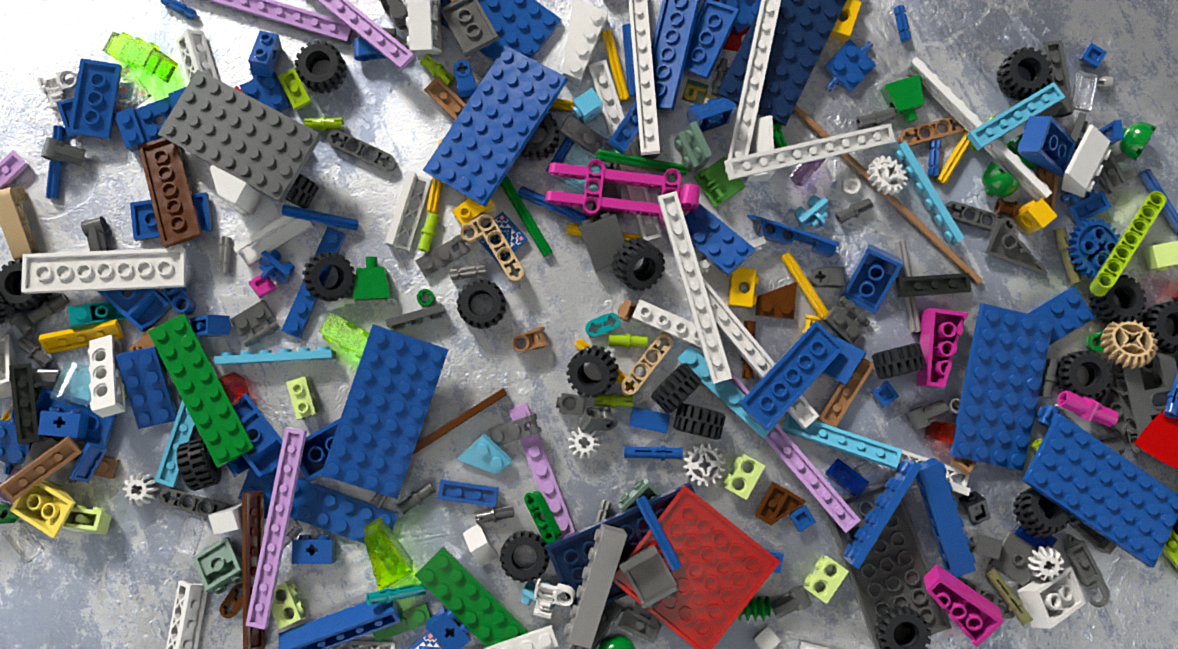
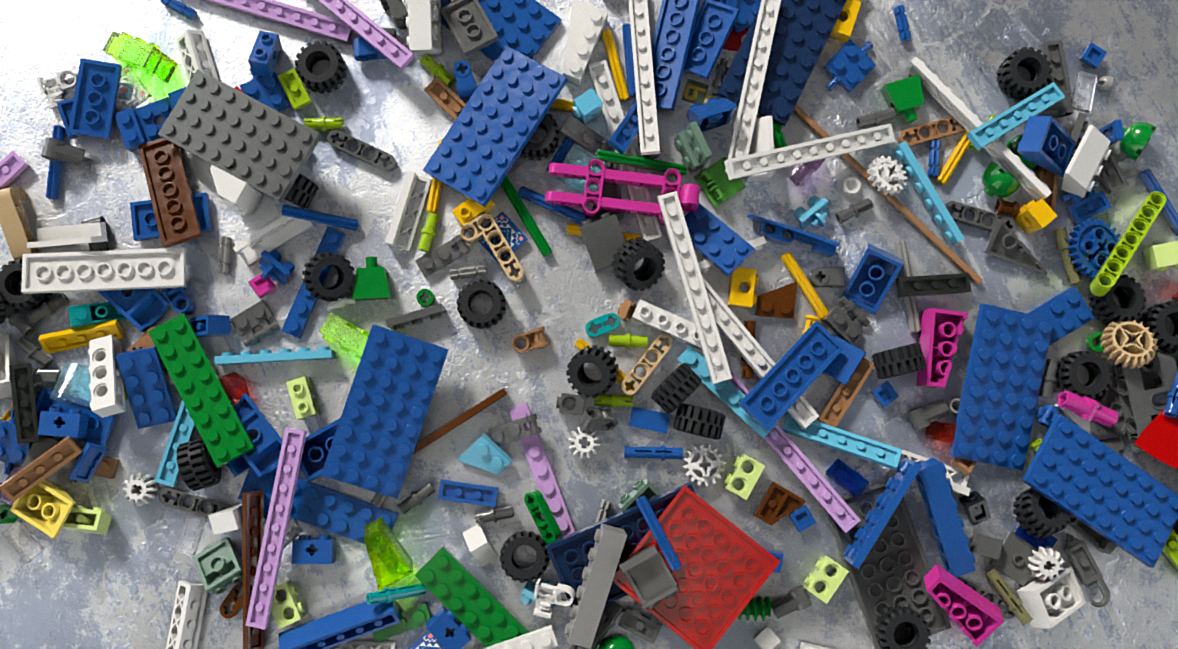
(70, 235): none -> white fence

